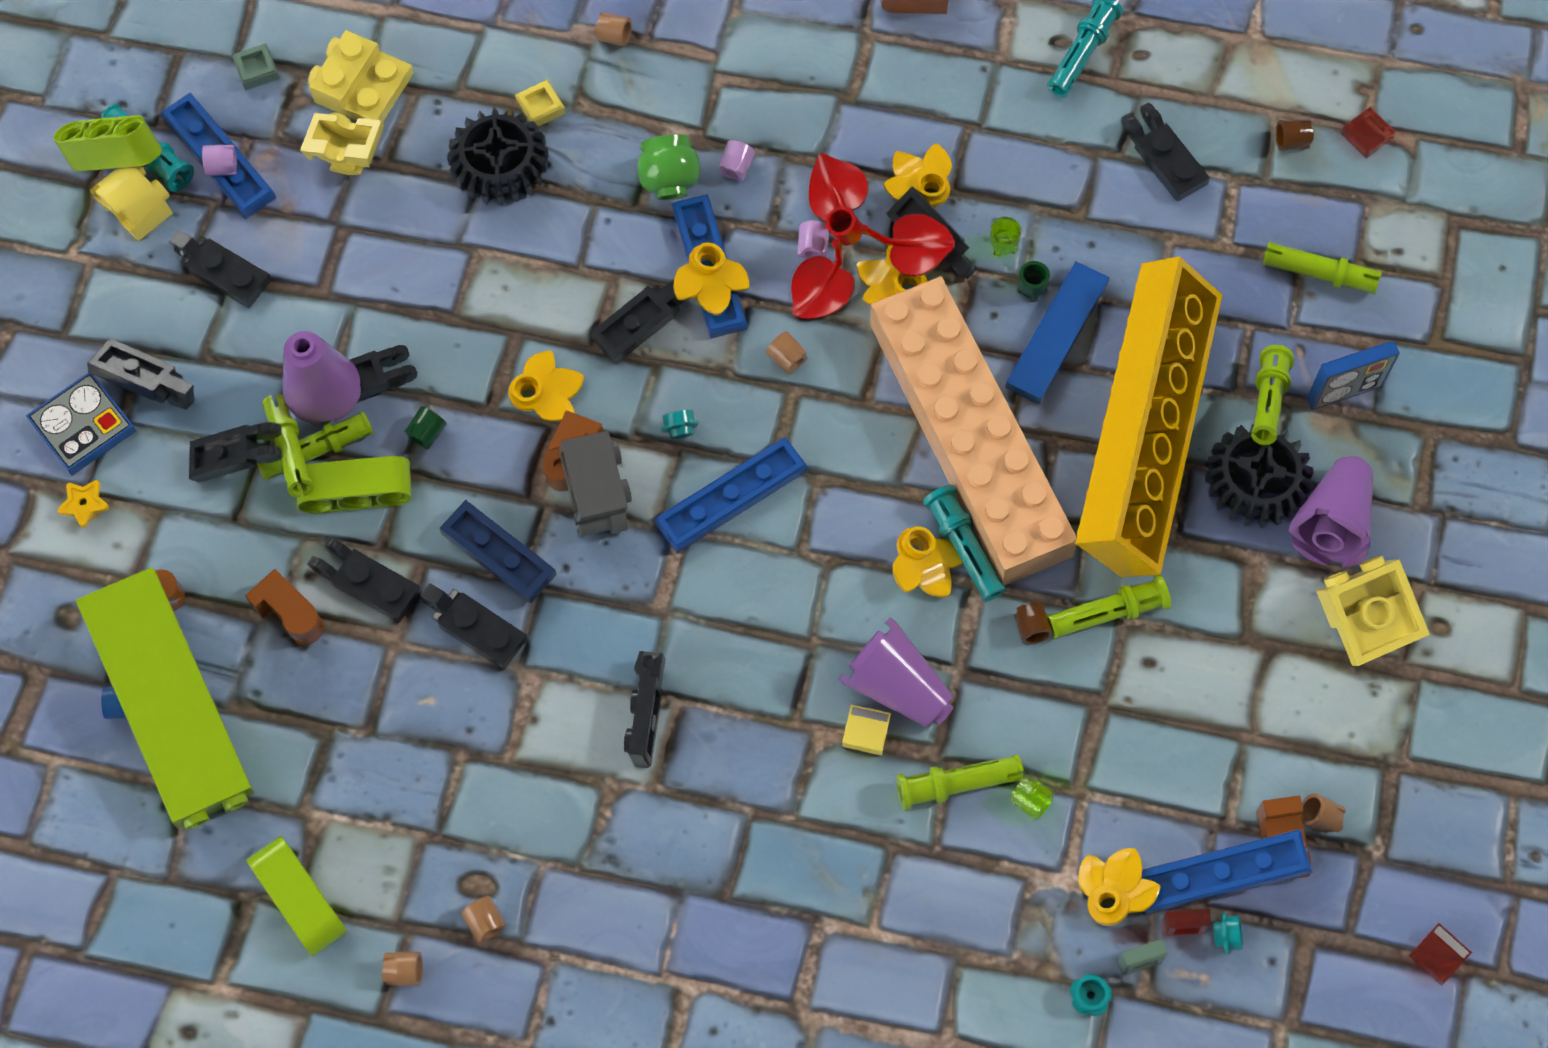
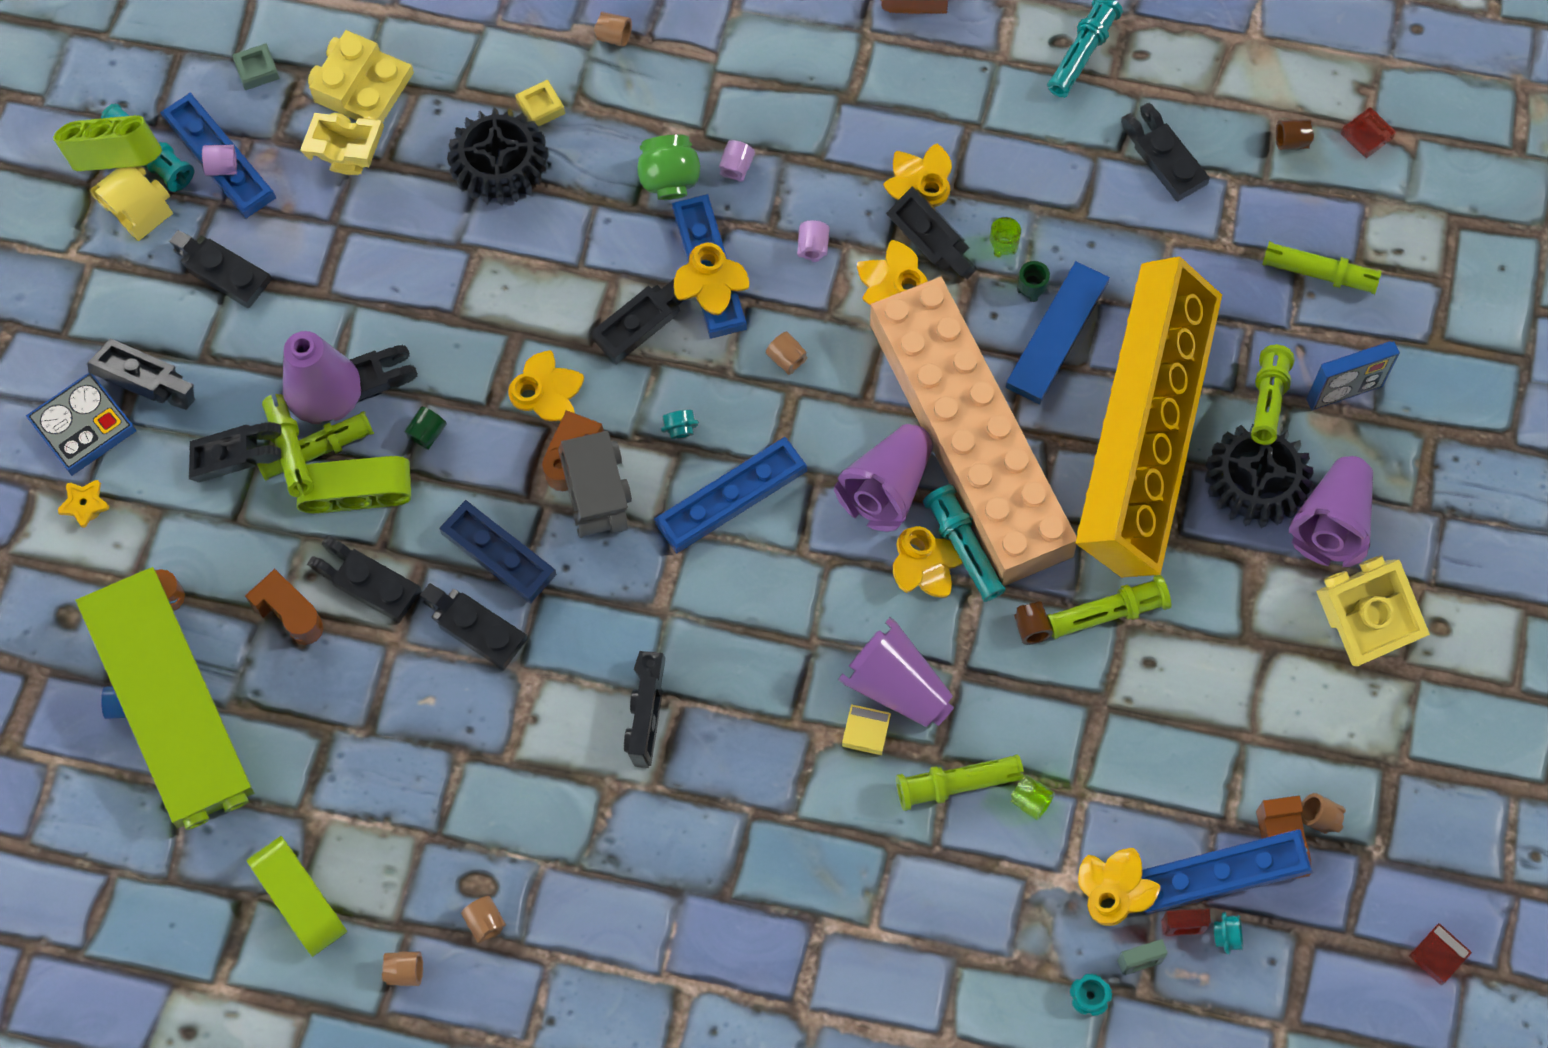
(834, 191): red plant -> none
(886, 478): none -> medium lavender cone

